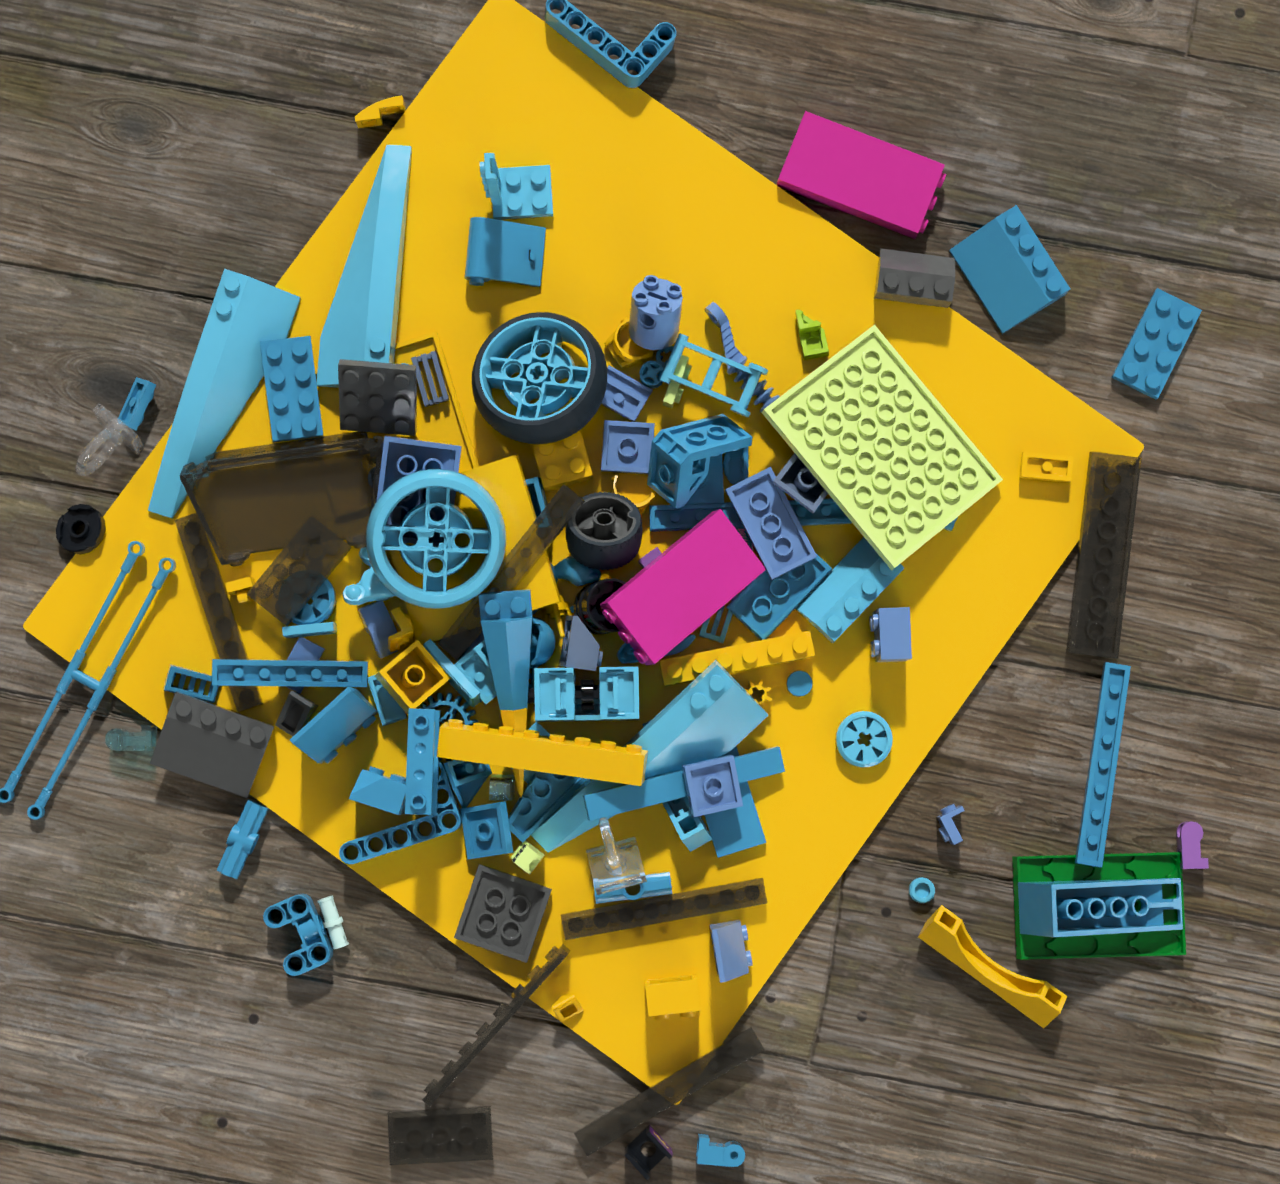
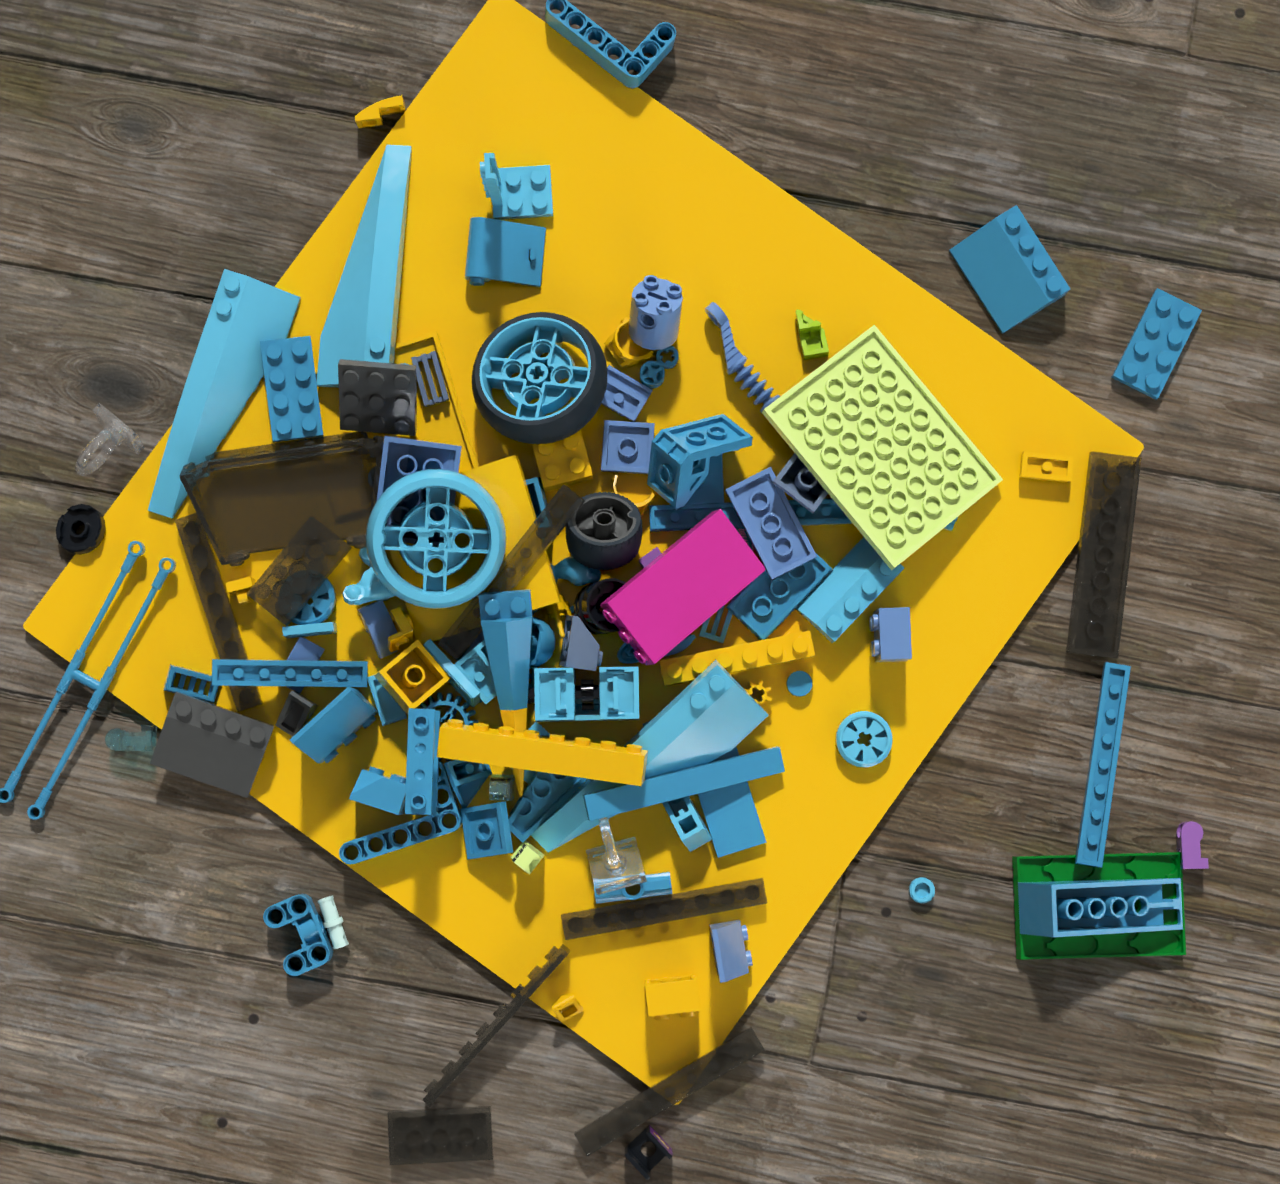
(137, 402): dark azure plate -> none
(242, 839): dark azure piece -> none
(503, 913): dark grey plate -> none
(674, 391): yellowish green plate -> none
(712, 786): medium blue plate -> none
(719, 1154): dark azure leg -> none
(736, 465): dark azure tile -> none
(753, 369): medium azure piece -> none
(861, 175): dark pink brick -> none
(915, 278): dark grey slope -> none
(948, 829): medium blue bracket -> none
(1030, 996): yellow arch -> none

